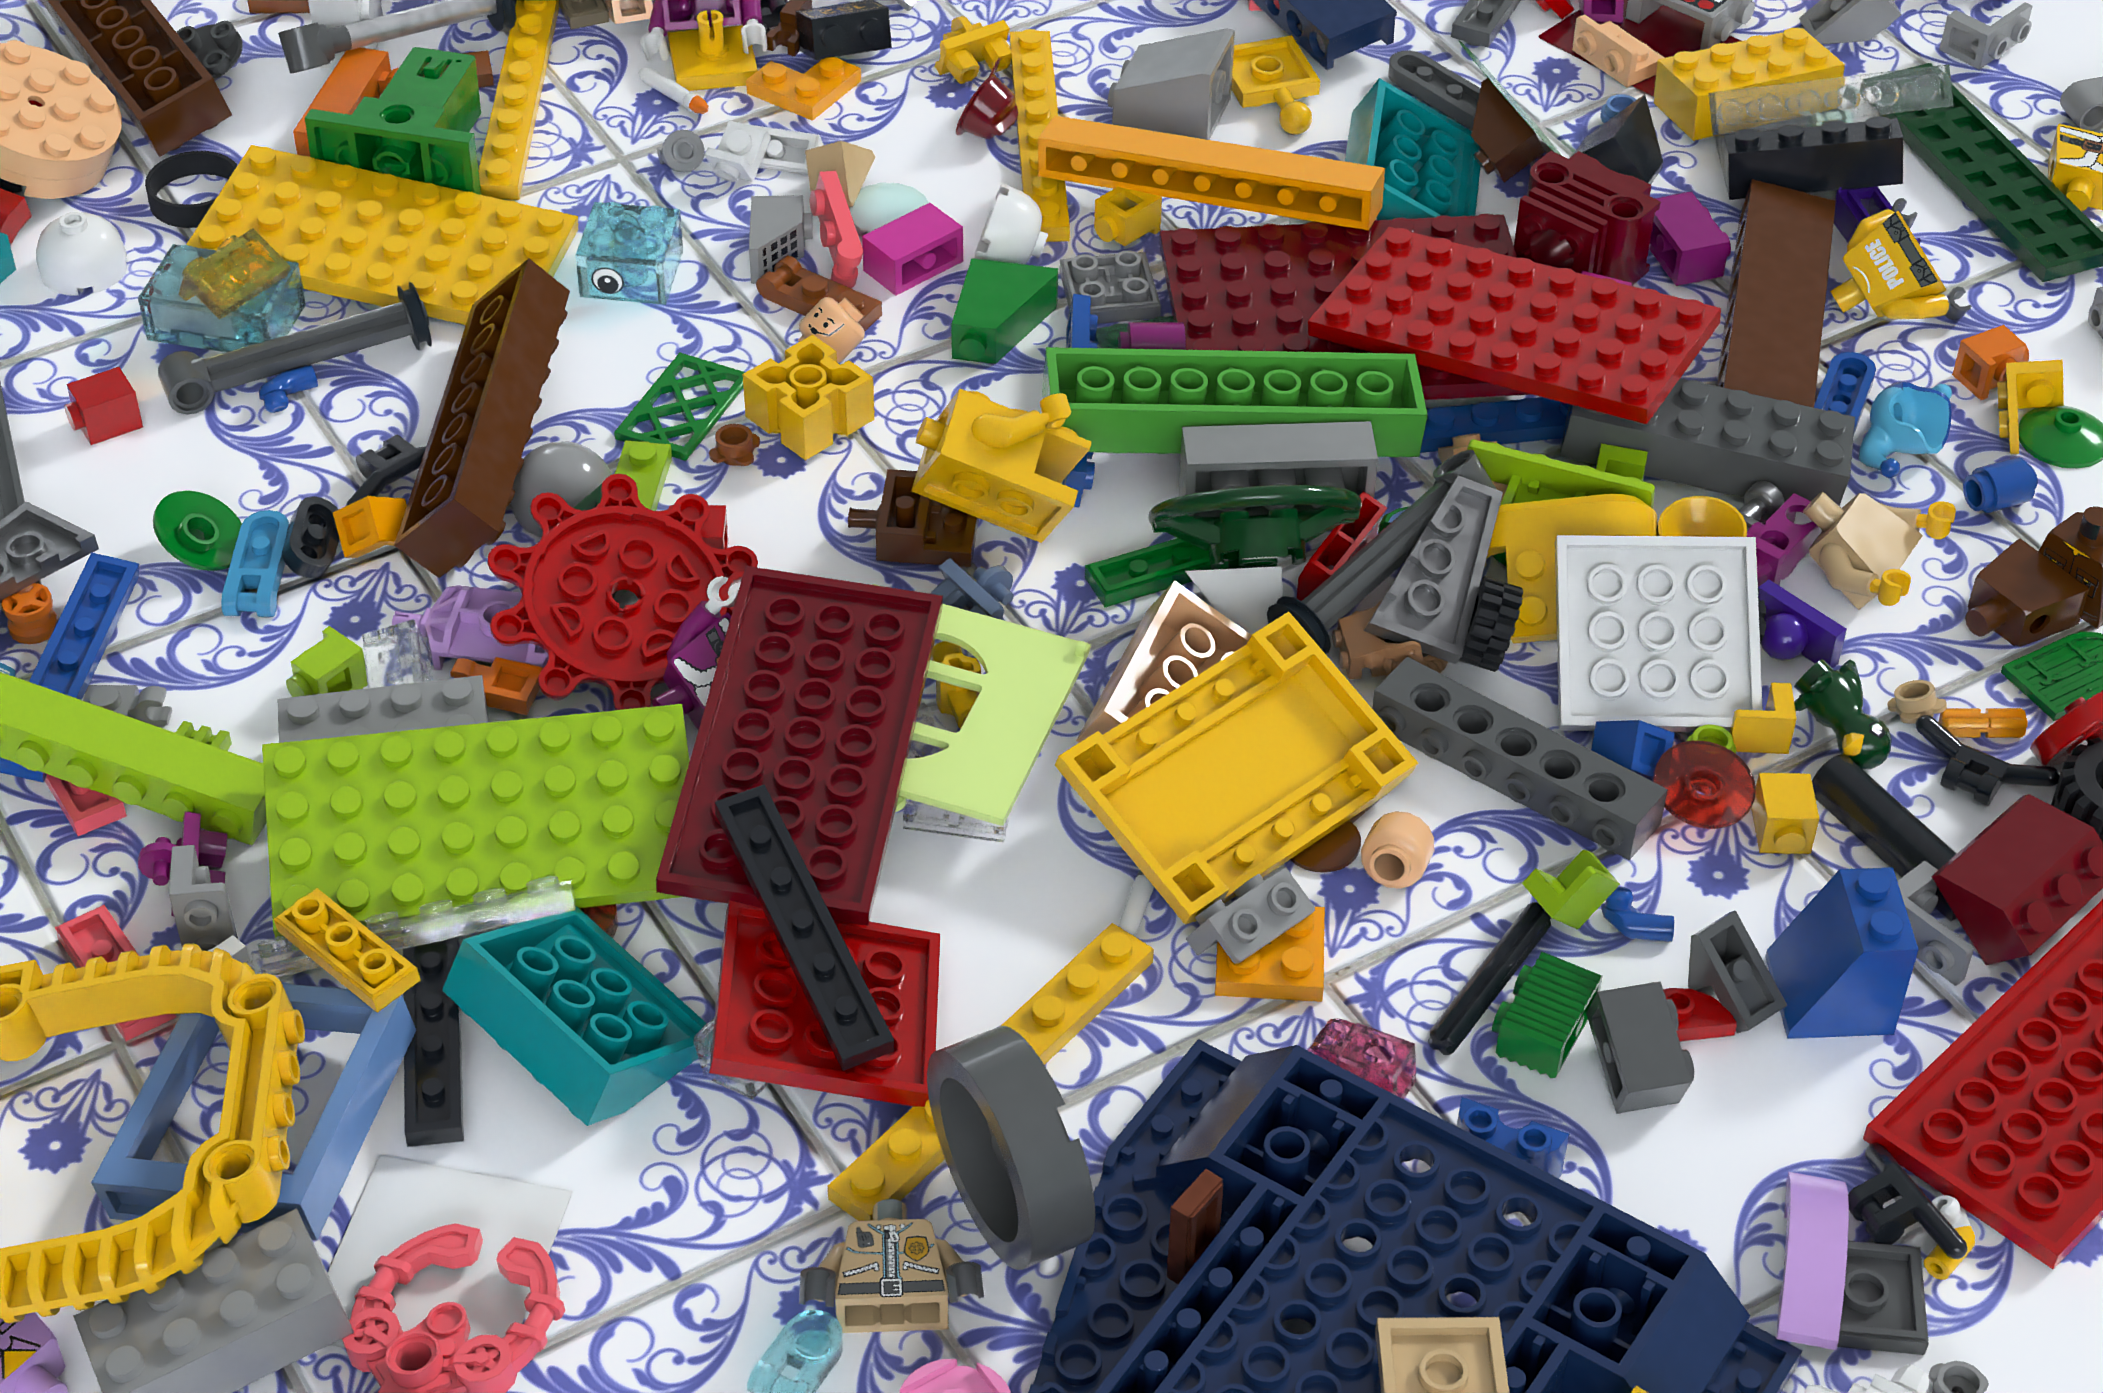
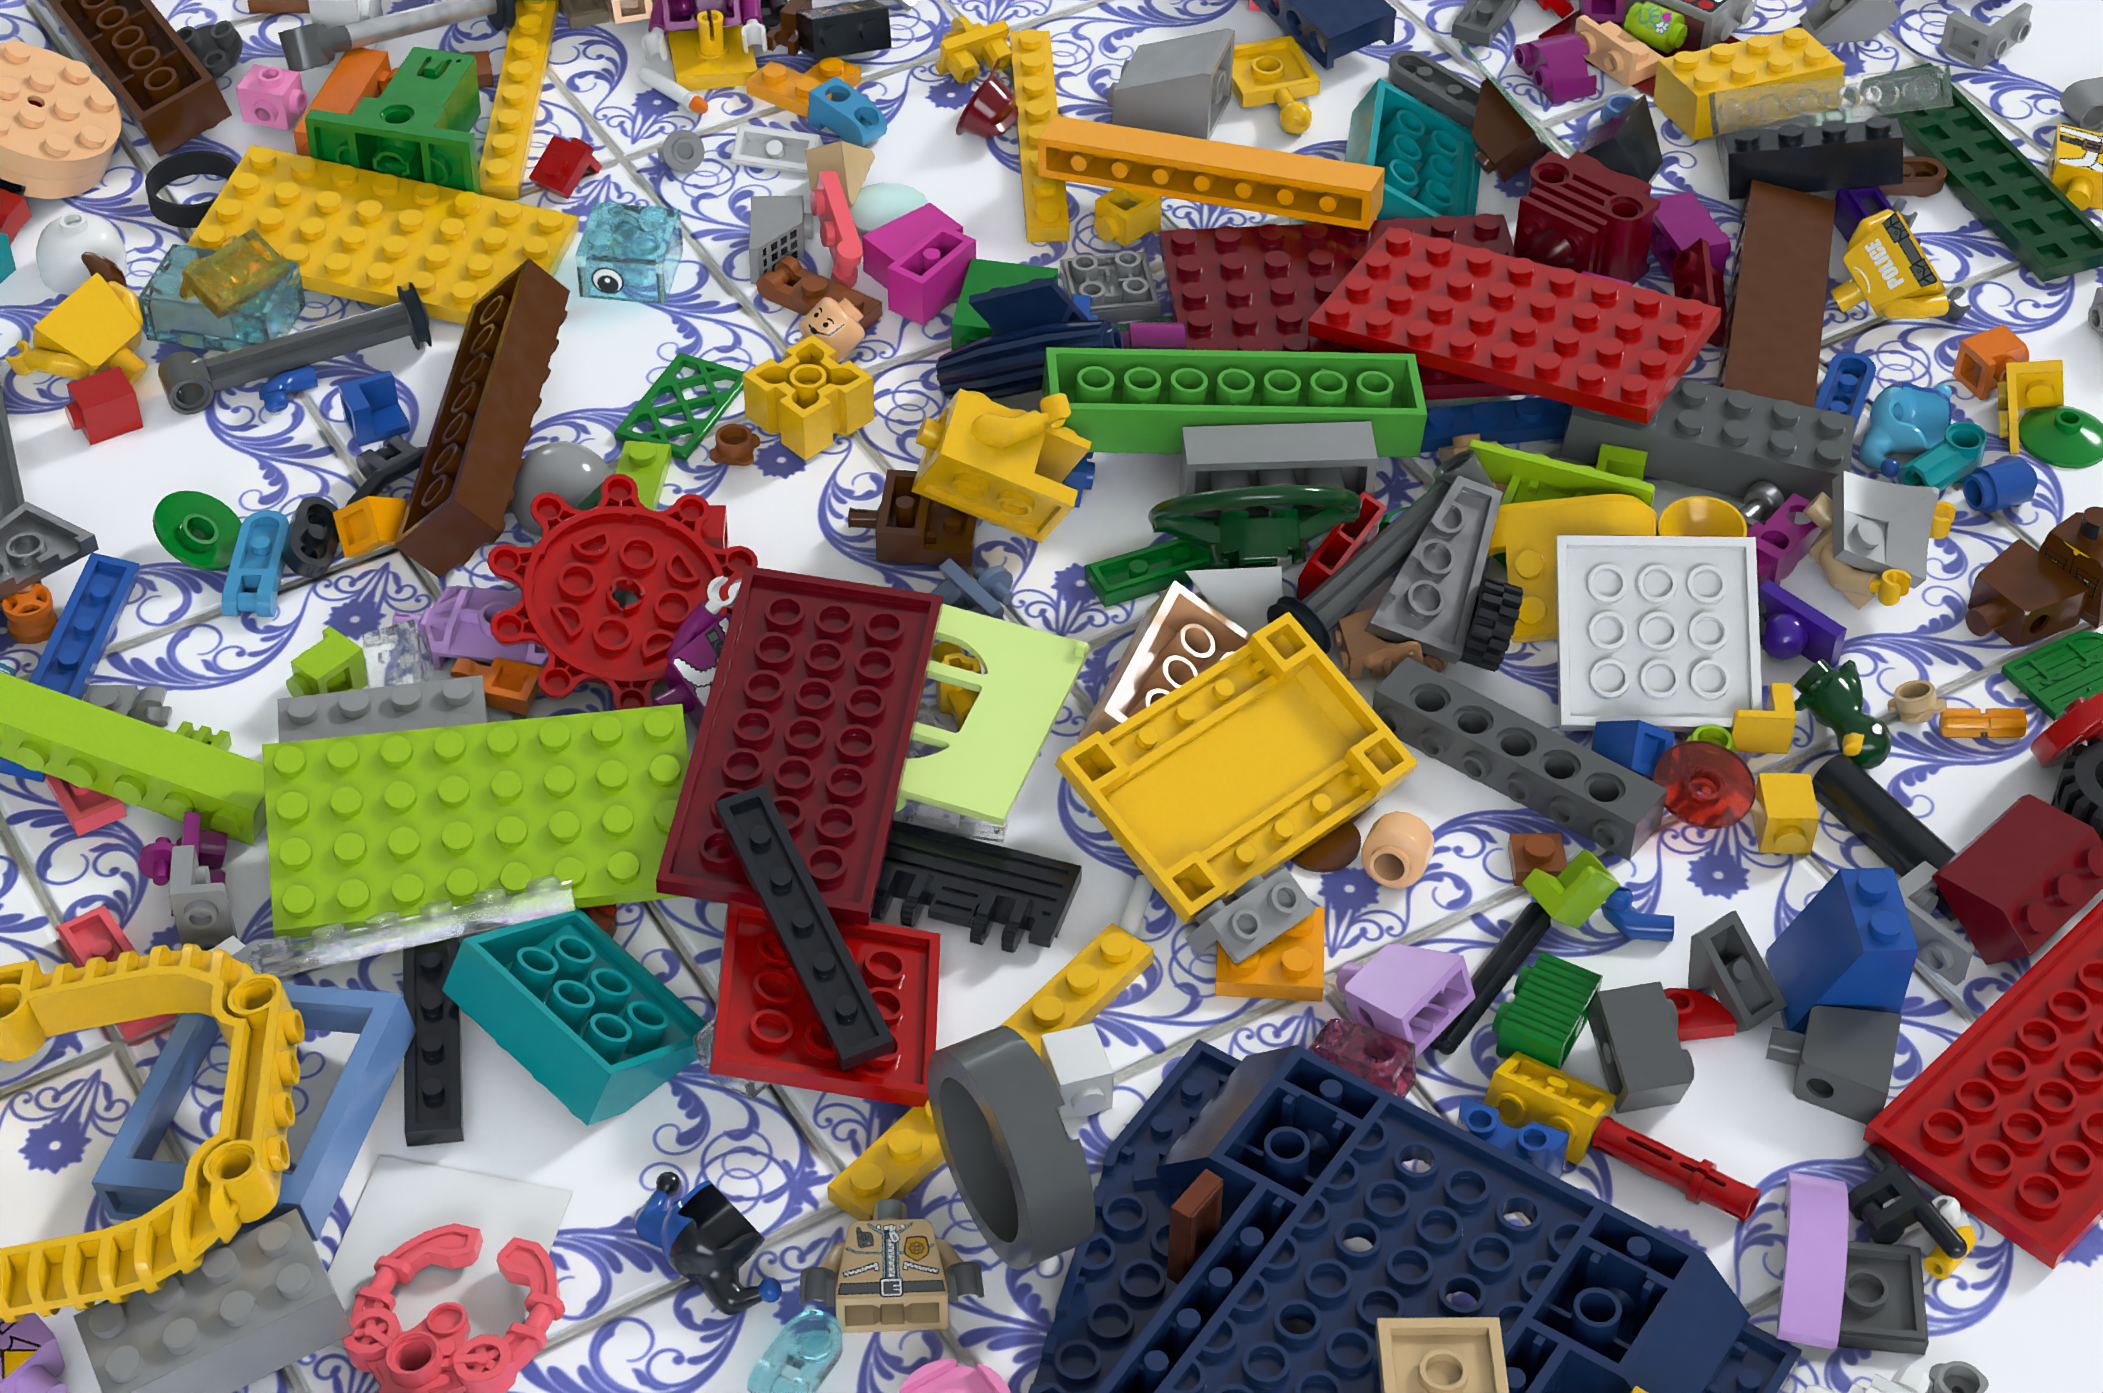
(88, 330): none -> yellow torso
(271, 96): none -> bright pink brick
(347, 950): yellow tile -> none
(372, 408): none -> blue panel
(564, 165): none -> red bracket
(705, 1242): none -> black piece
(739, 152): white bracket -> none
(846, 114): none -> dark azure leg
(929, 274): none -> dark pink brick
(975, 885): none -> black hinge
(1012, 229): white cylinder -> none
(1022, 324): none -> dark blue plate
(1079, 1070): none -> white brick
(1407, 992): none -> lavender torso
(1534, 851): none -> dark orange plate
(1540, 1093): none -> yellow bracket
(1557, 66): none -> magenta cylinder
(1656, 26): none -> lime brick
(1686, 1174): none -> red pin
(1699, 281): none -> dark red bracket
(1841, 1059): none -> dark grey torso
(1882, 525): none -> light grey plate
(1920, 177): none -> reddish brown plate
(1948, 460): none -> teal piece
(1977, 770): black piece -> none

